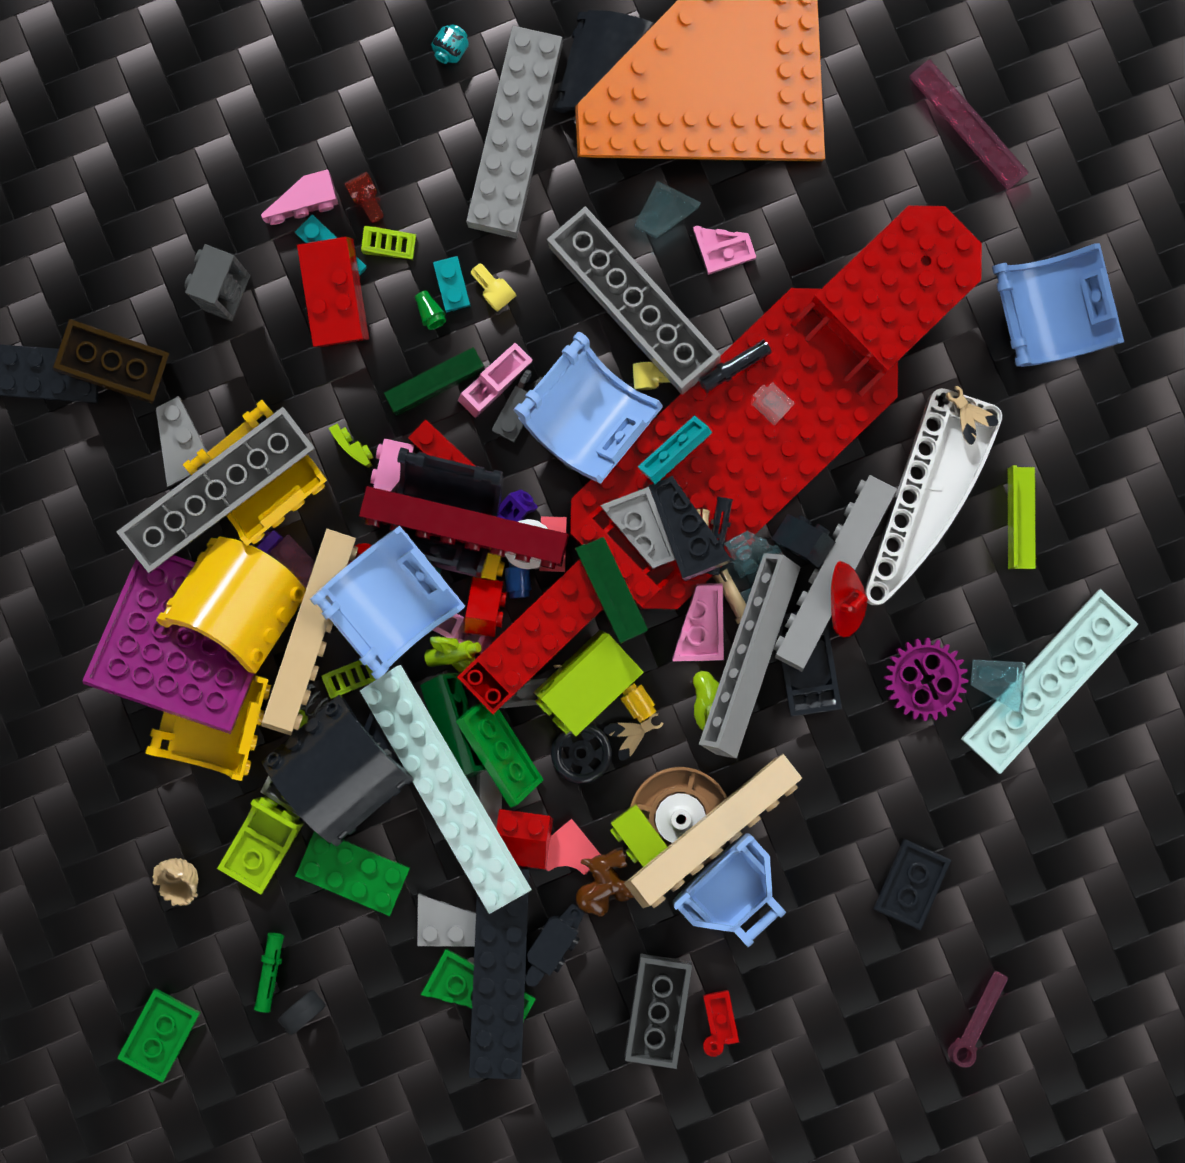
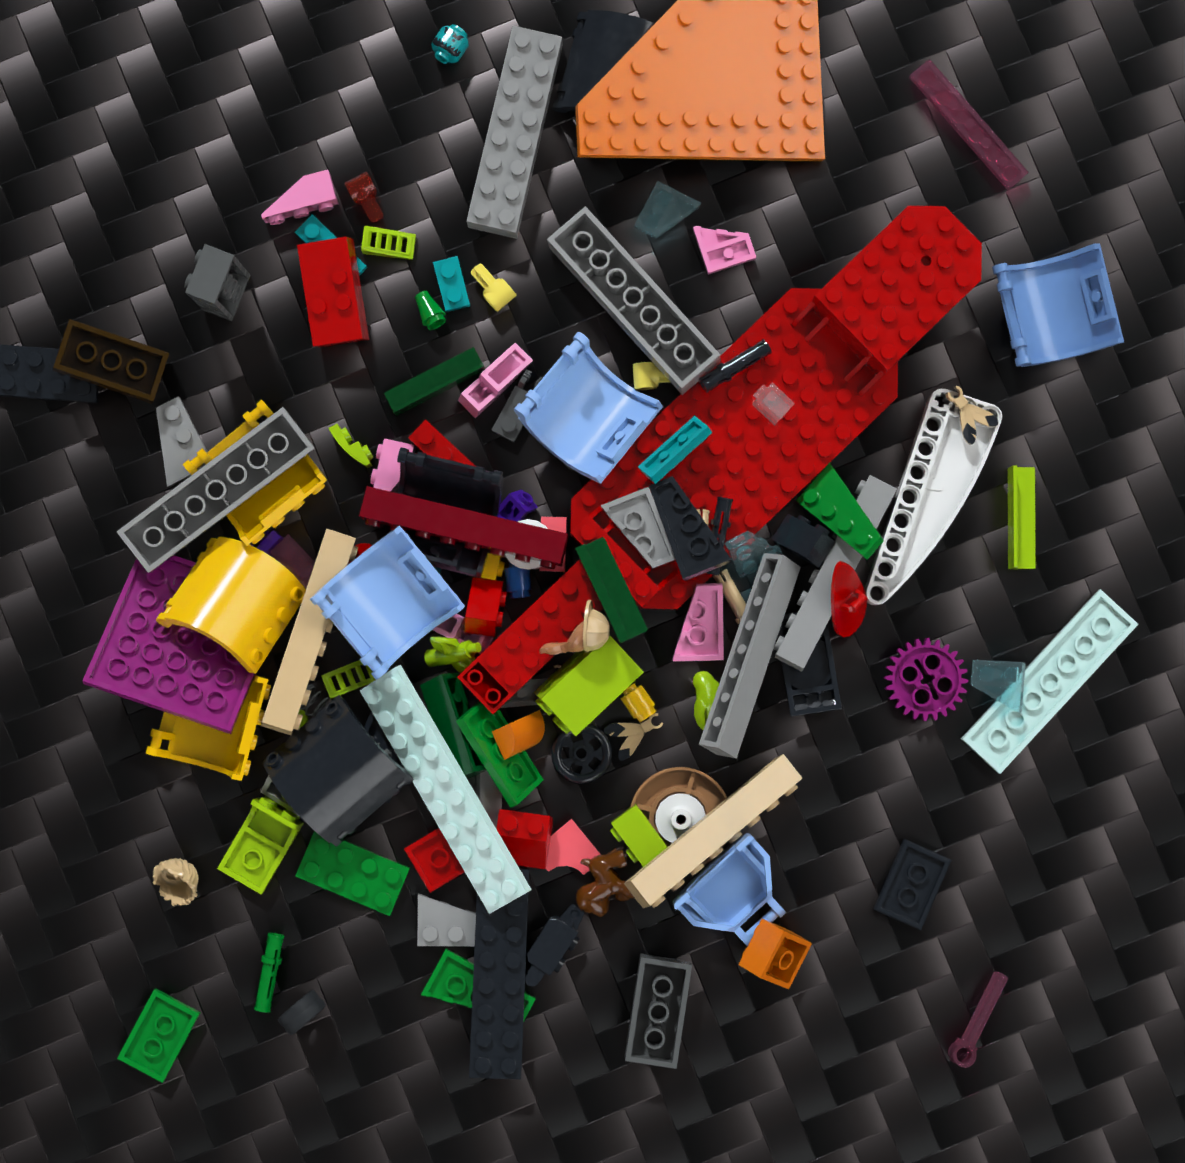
(434, 860): none -> red tile
(520, 734): none -> orange brick
(587, 636): none -> tan piece
(720, 1021): red hinge -> none
(775, 953): none -> orange brick
(839, 511): none -> green wing

